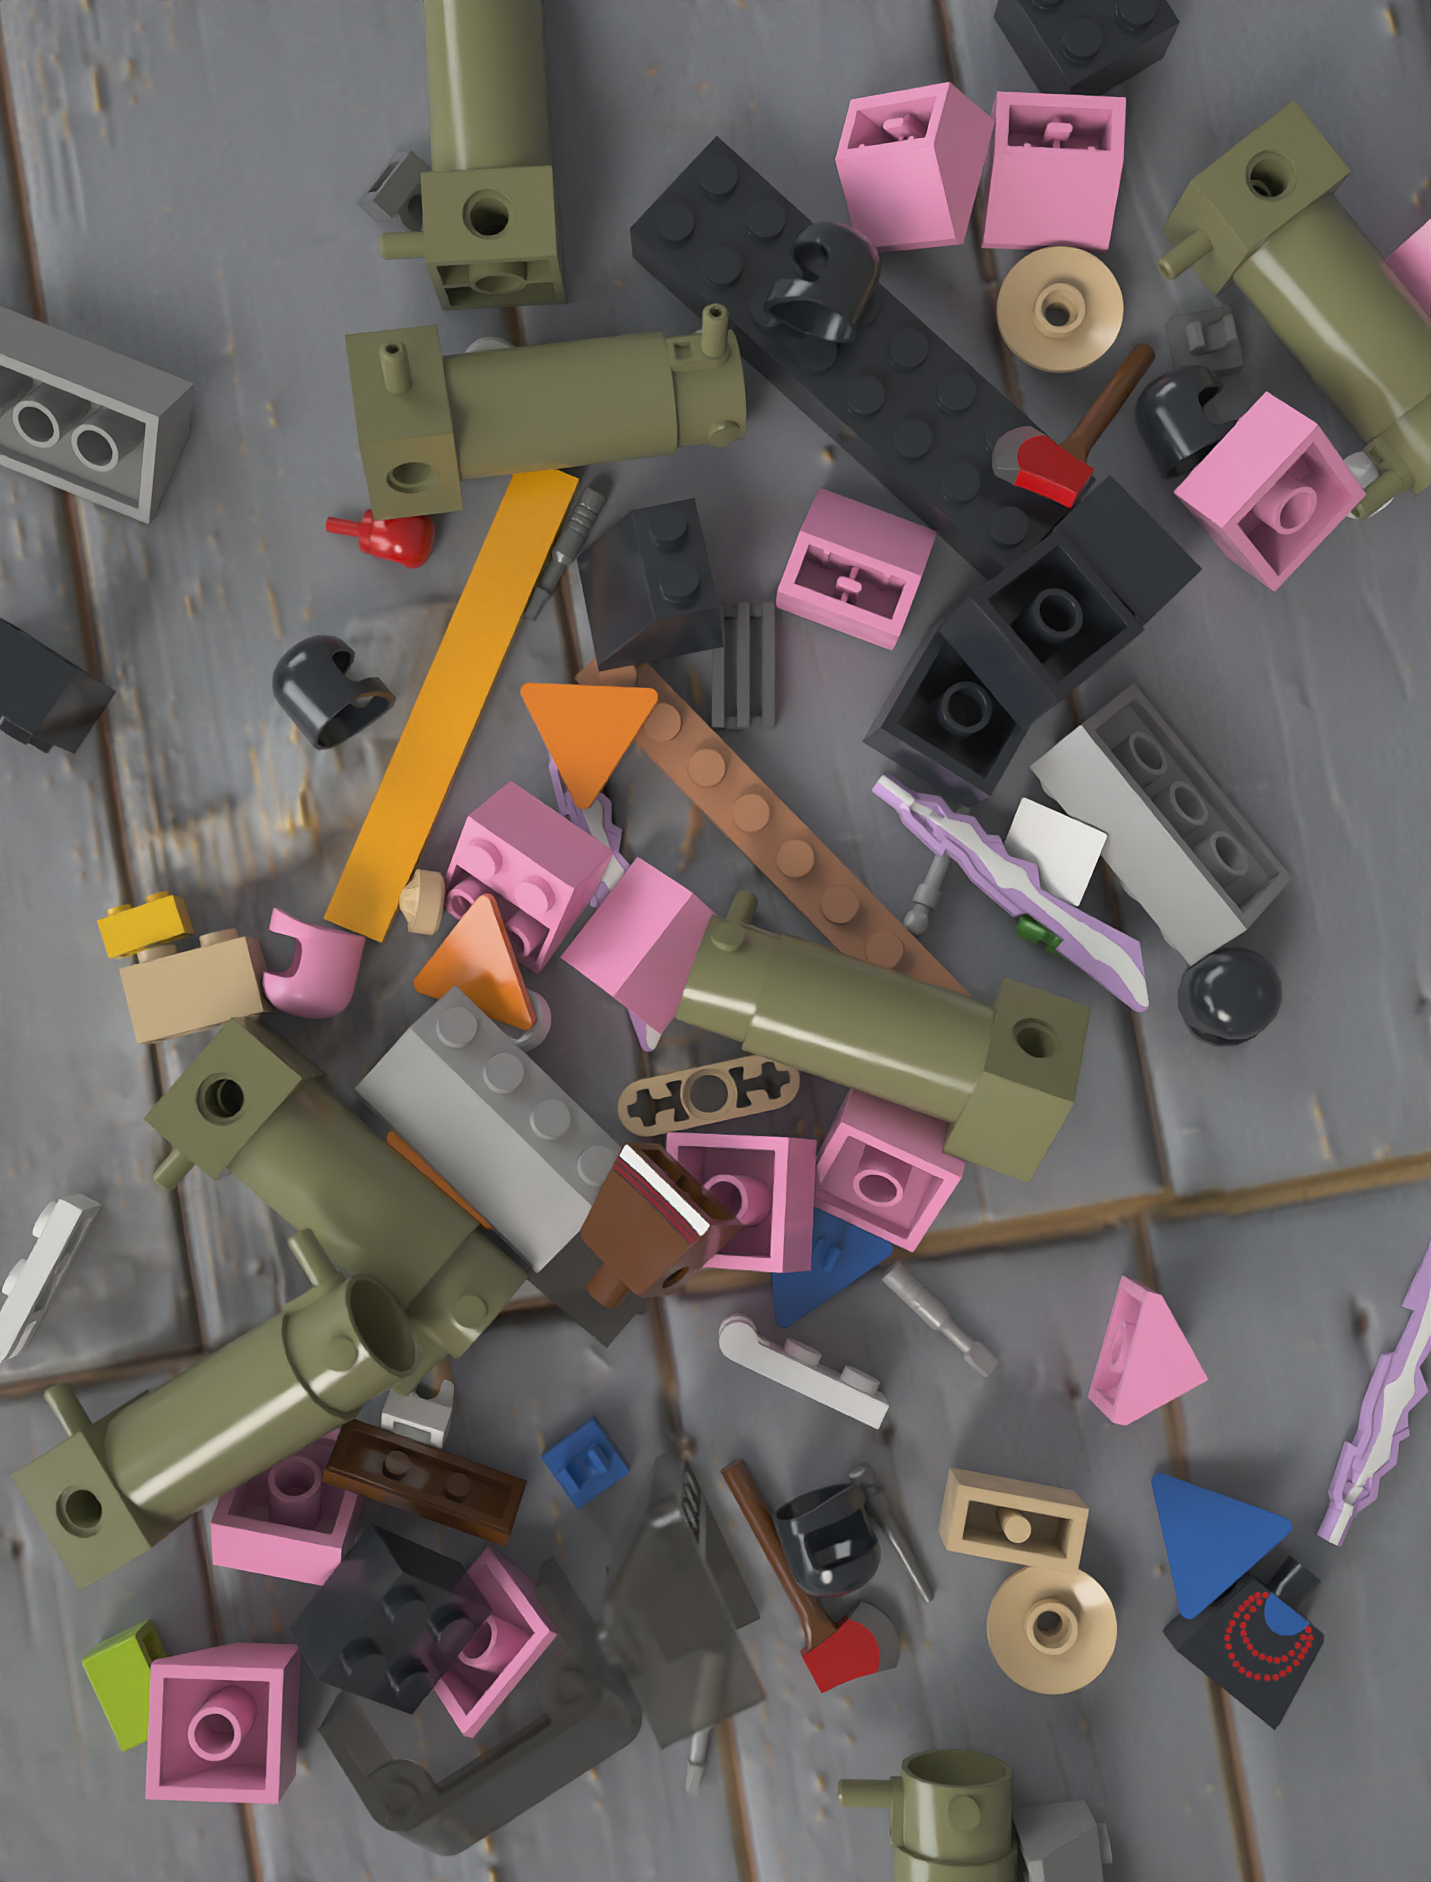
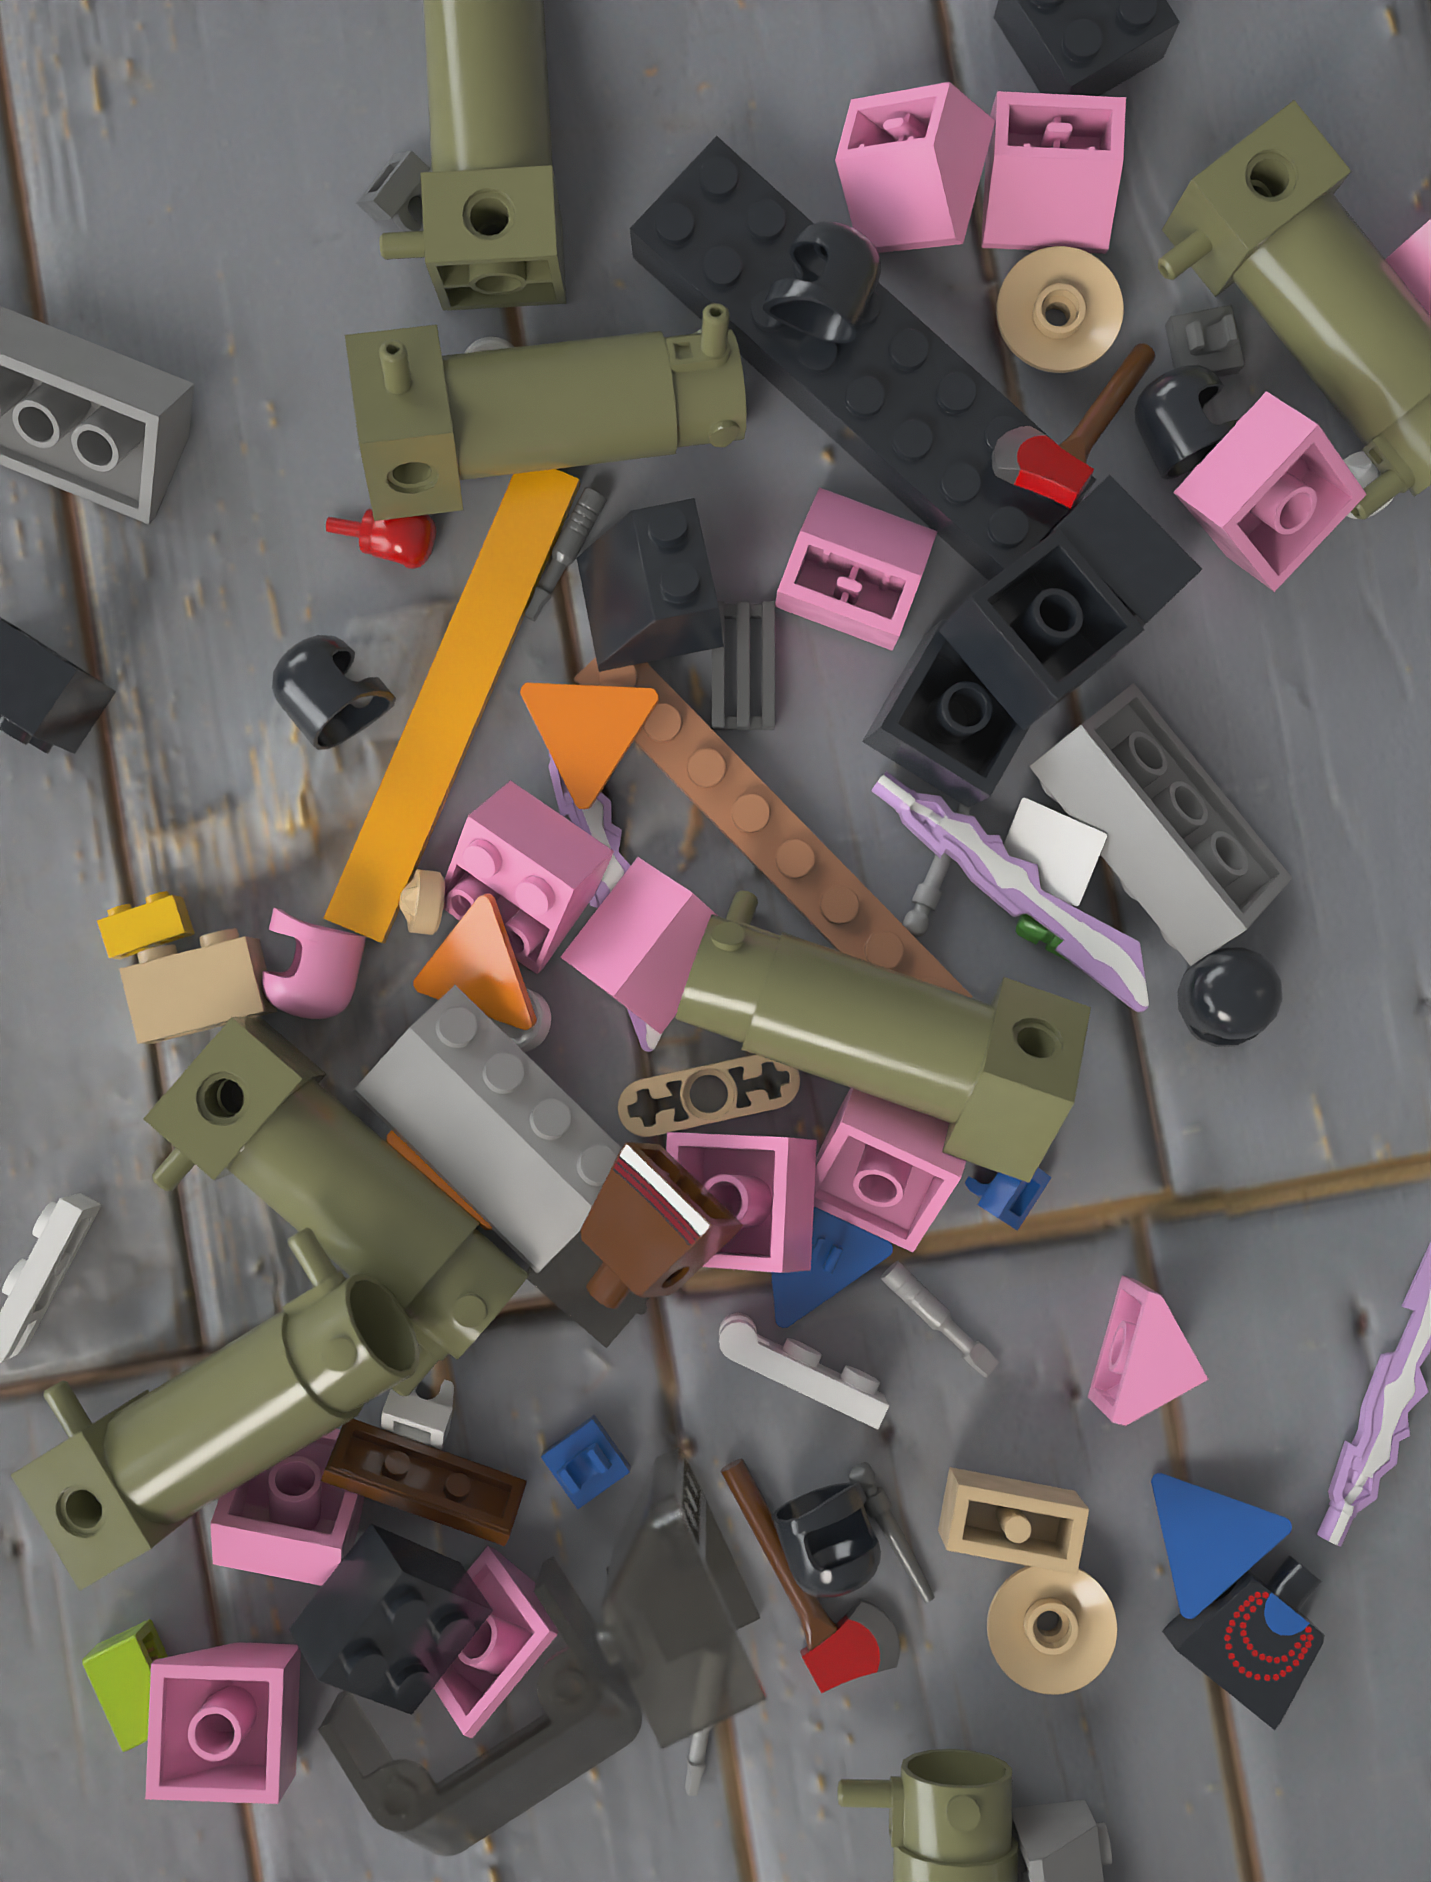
(1008, 1196): none -> blue tile

